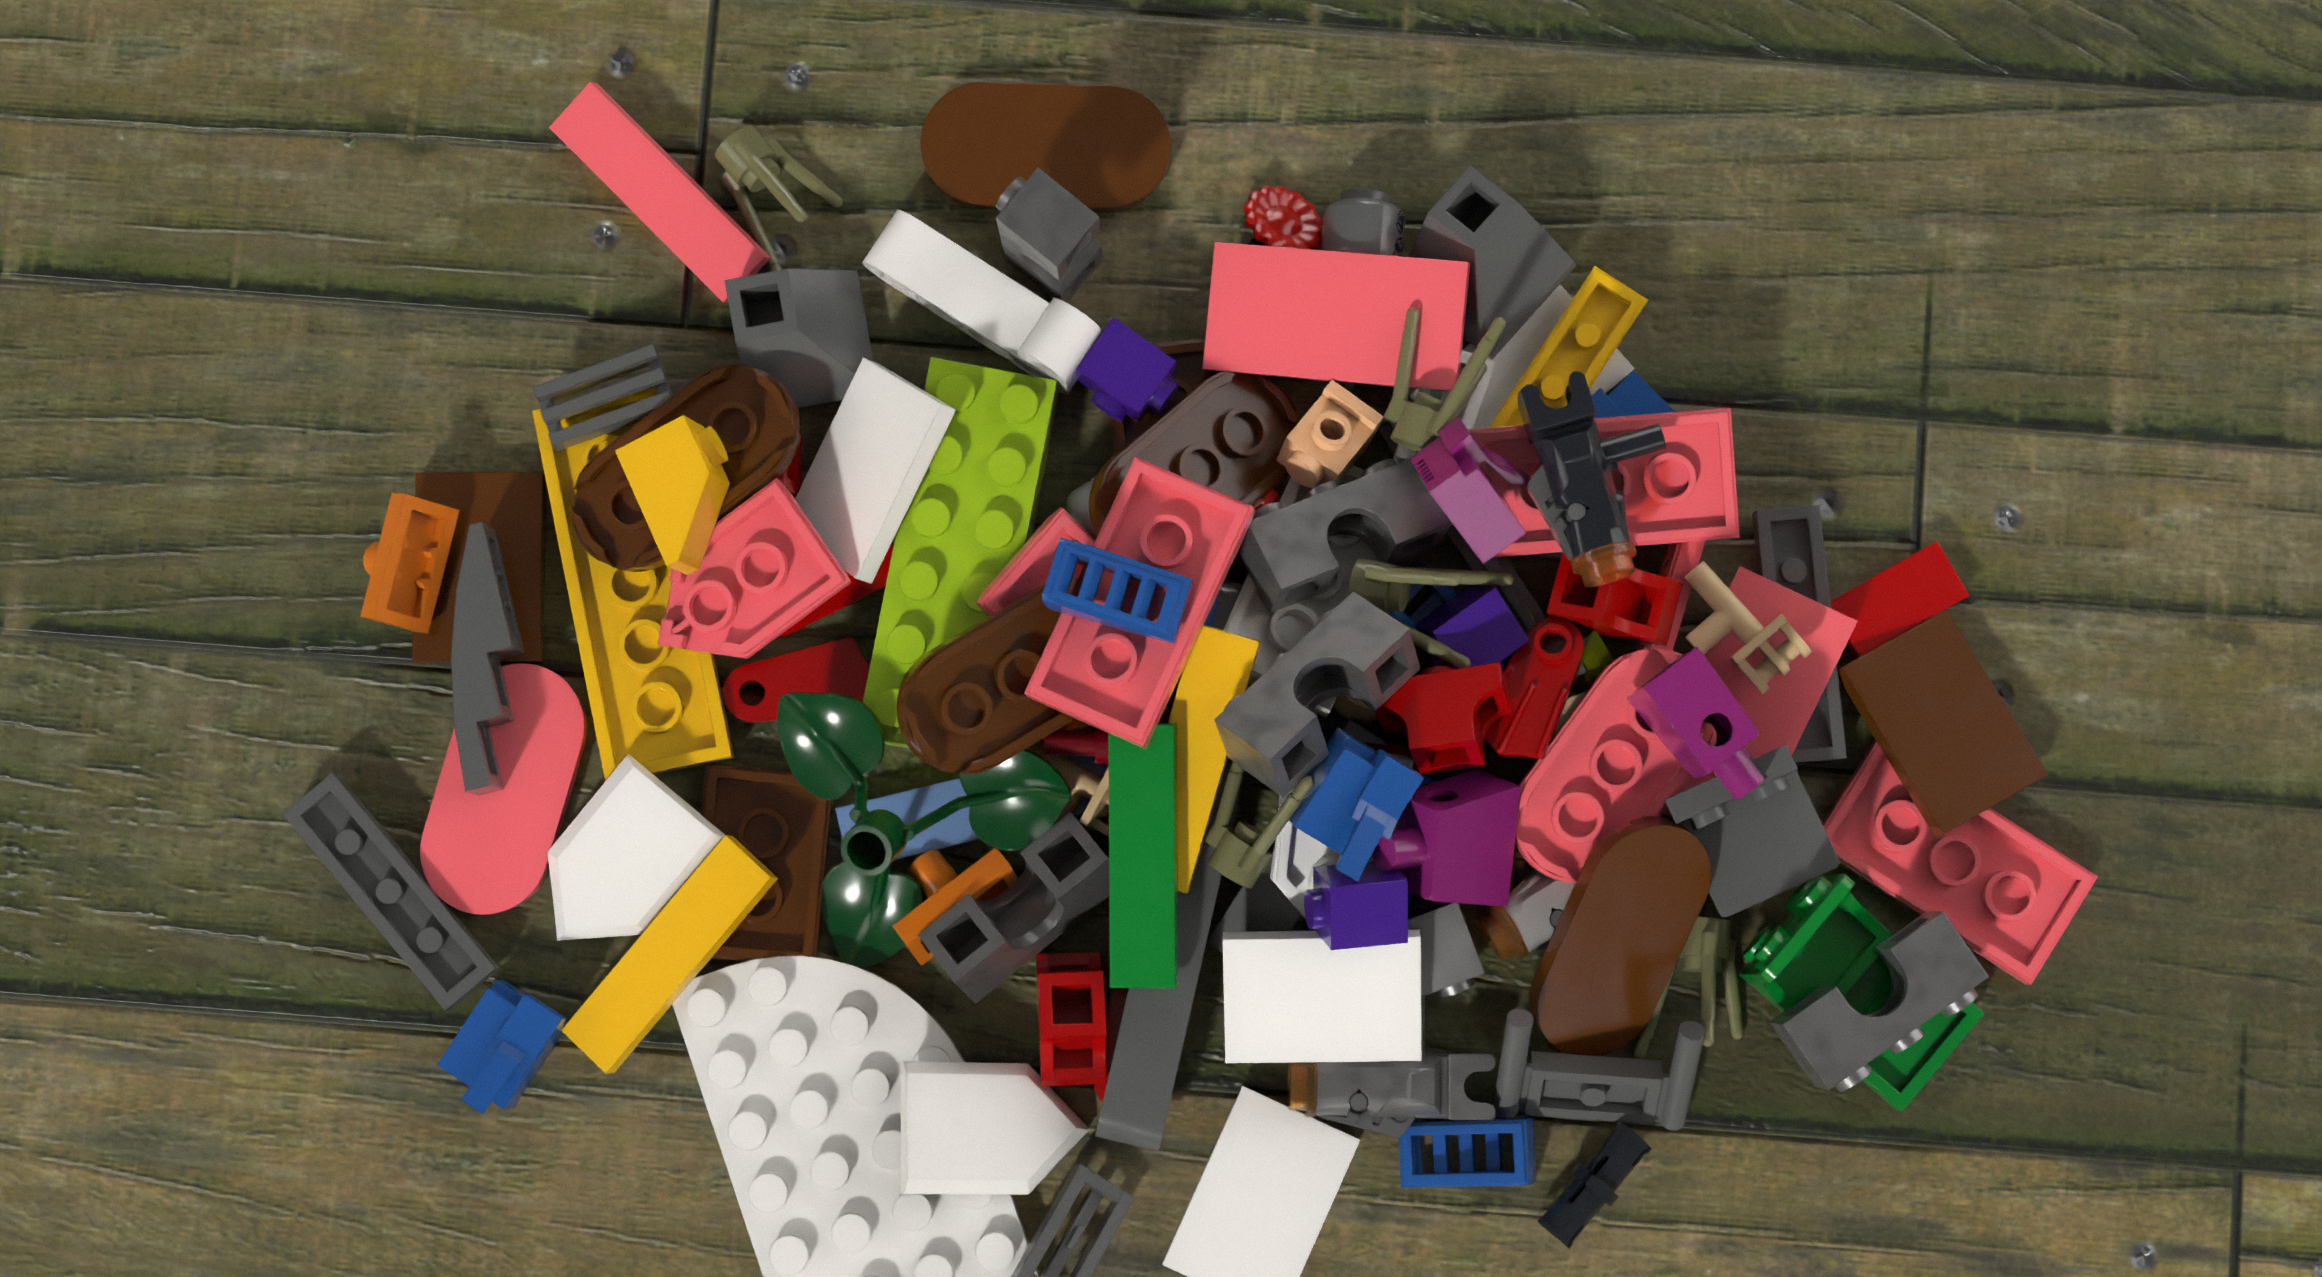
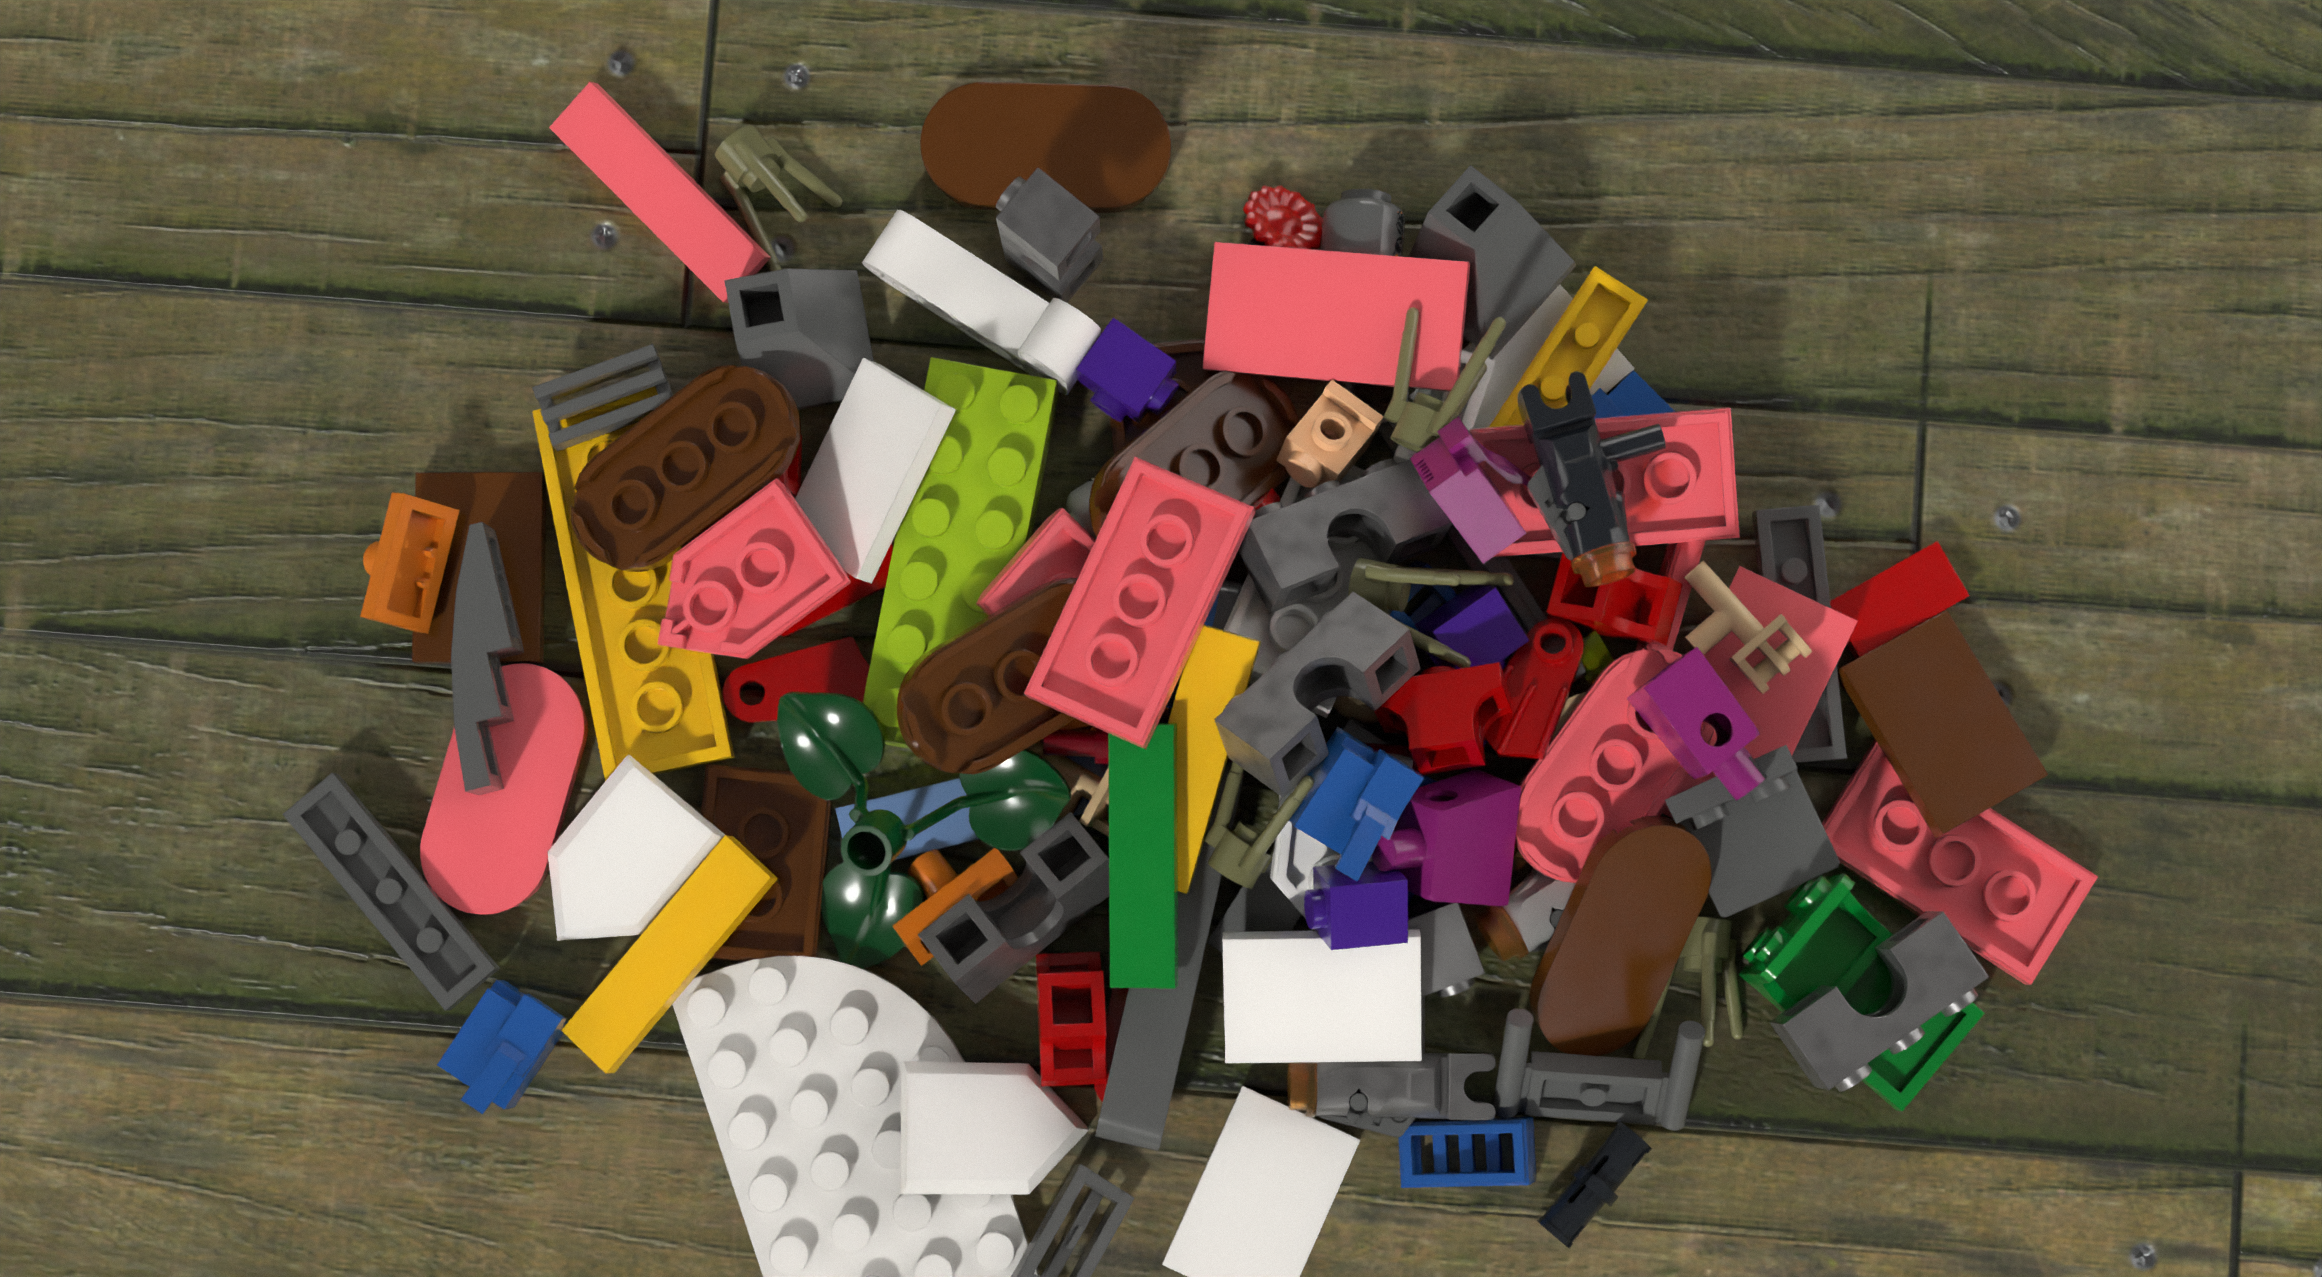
(678, 487): yellow slope -> none
(1071, 553): blue slope -> none

